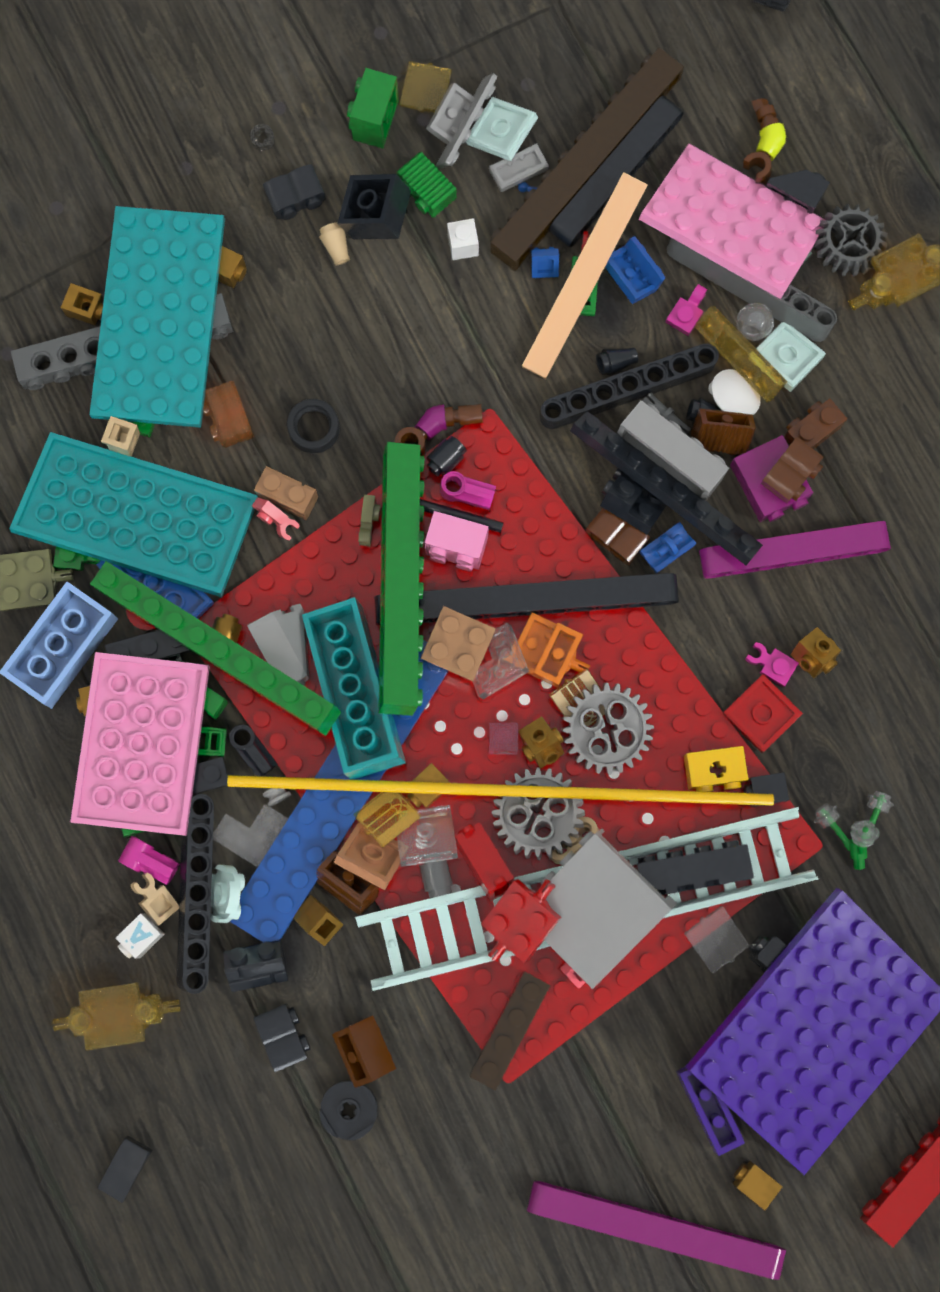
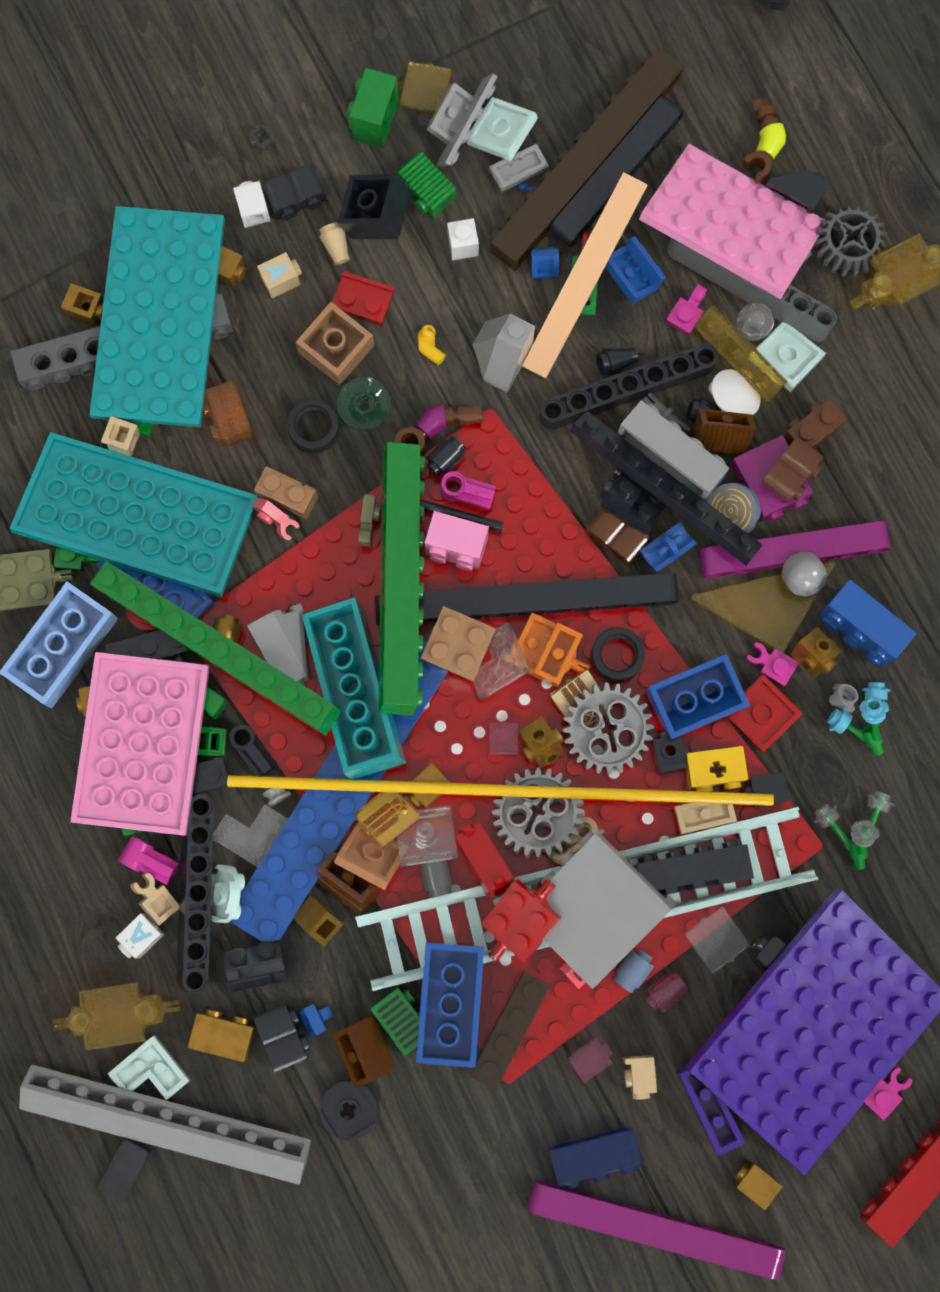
(150, 1062): none -> light aqua plate
(164, 1124): none -> light grey brick
(222, 1035): none -> pearl gold brick
(251, 203): none -> white brick
(280, 274): none -> tan brick
(313, 1019): none -> blue tile
(335, 343): none -> medium nougat brick
(363, 298): none -> red plate
(363, 391): none -> clear green dish
(399, 1019): none -> green brick
(427, 347): none -> yellow arm
(450, 1004): none -> blue brick
(503, 349): none -> light grey slope
(590, 1059): none -> clear pink brick
(596, 1157): none -> clear blue brick
(617, 633): none -> black tyre
(633, 970): none -> sand blue brick
(640, 1075): none -> tan brick
(666, 763): none -> black brick
(666, 992): none -> clear pink brick
(697, 697): none -> blue slope
(701, 816): none -> tan plate
(737, 504): none -> tile
(760, 608): none -> clear yellow tile
(804, 574): none -> light grey hair
(844, 697): none -> light grey plate
(866, 624): none -> blue brick
(872, 711): none -> medium azure plant
(884, 1096): none -> dark pink plate

